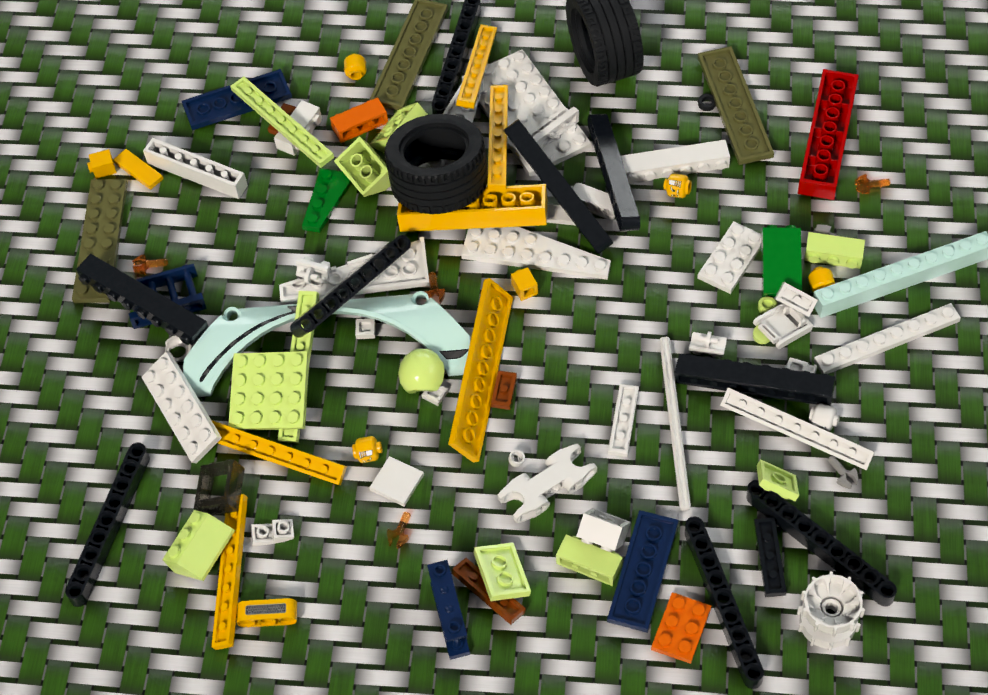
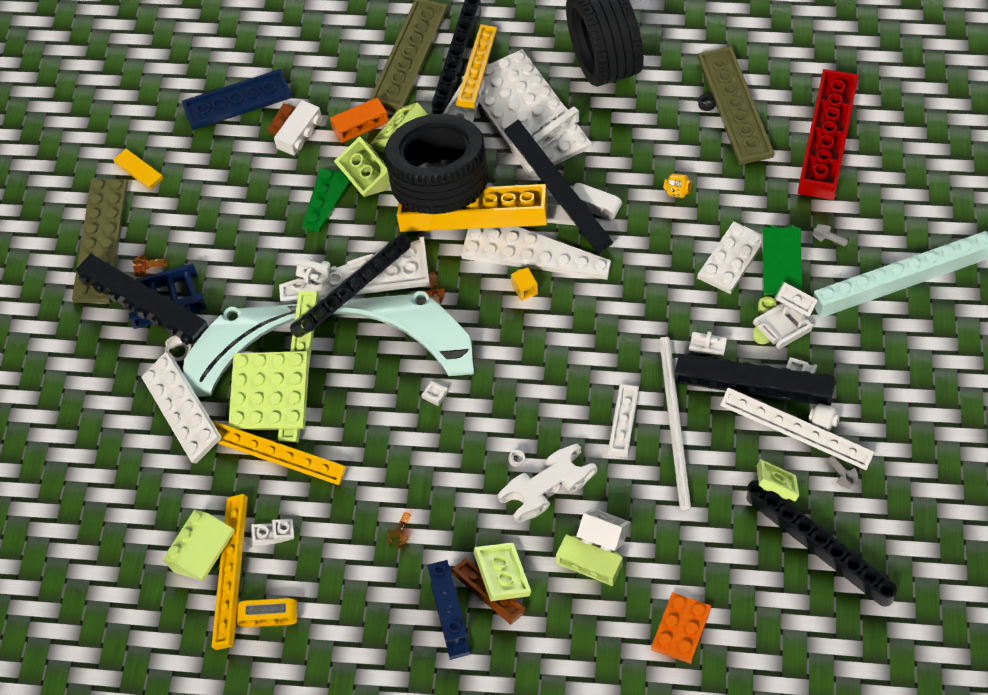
(101, 164): yellow brick -> none
(107, 532): black beam -> none
(195, 168): white brick -> none
(233, 487): clear smoke window -> none
(282, 122): yellowish green plate -> none
(355, 66): yellow head -> none
(365, 328): white plate -> none
(367, 449): yellow head -> none
(396, 481): white tile -> none
(421, 371): yellowish green cylinder -> none
(480, 371): yellow plate -> none
(497, 138): yellow plate -> none
(503, 390): dark orange plate -> none
(613, 172): black beam -> none
(643, 571): dark blue plate -> none
(676, 160): white brick -> none
(727, 609): black beam -> none
(770, 557): black plate -> none
(820, 278): yellow head -> none
(834, 250): yellowish green brick -> none
(836, 594): white piece -> none
(867, 184): clear orange bar -> none
(887, 339): white plate -> none

